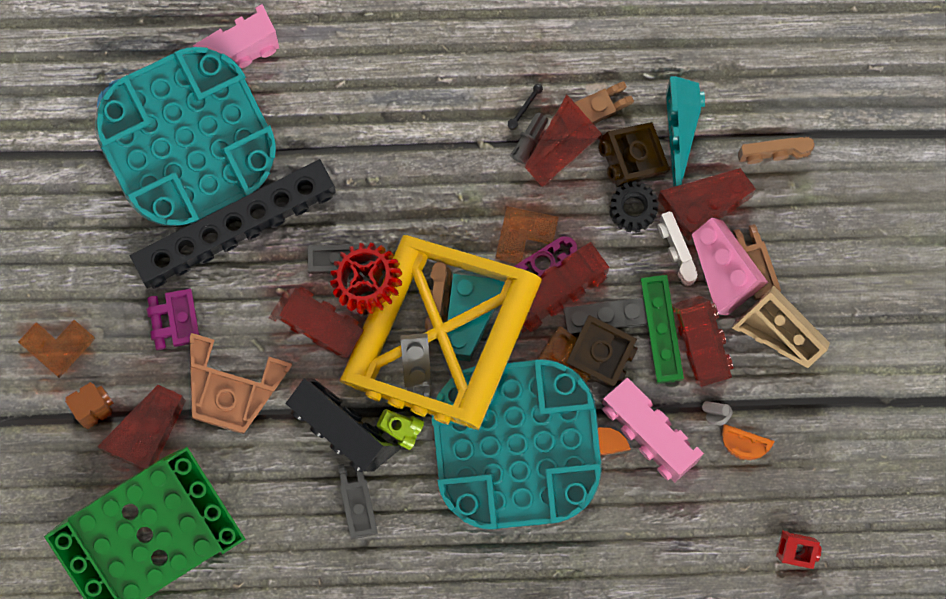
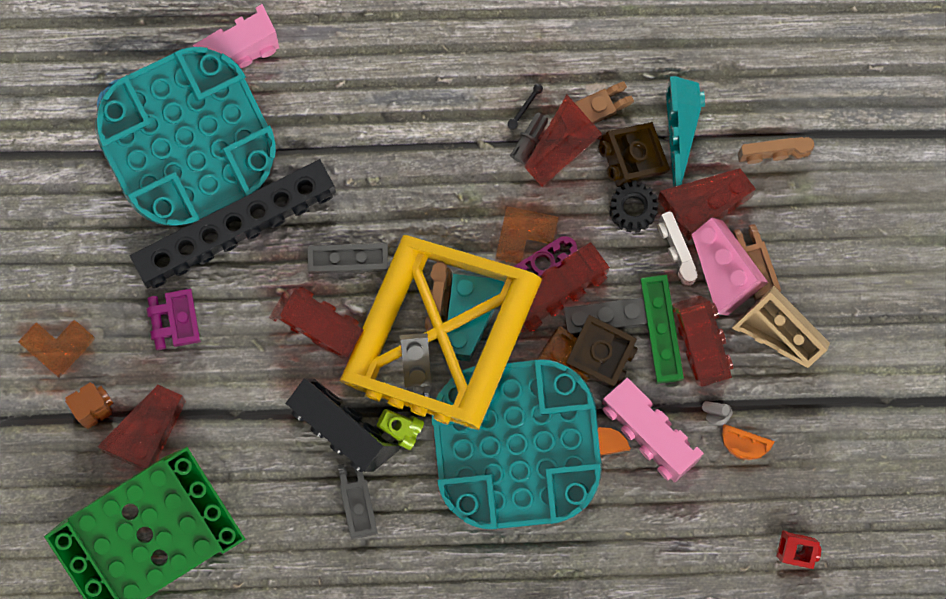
(226, 398): nougat wing -> none
(358, 286): red gear -> none

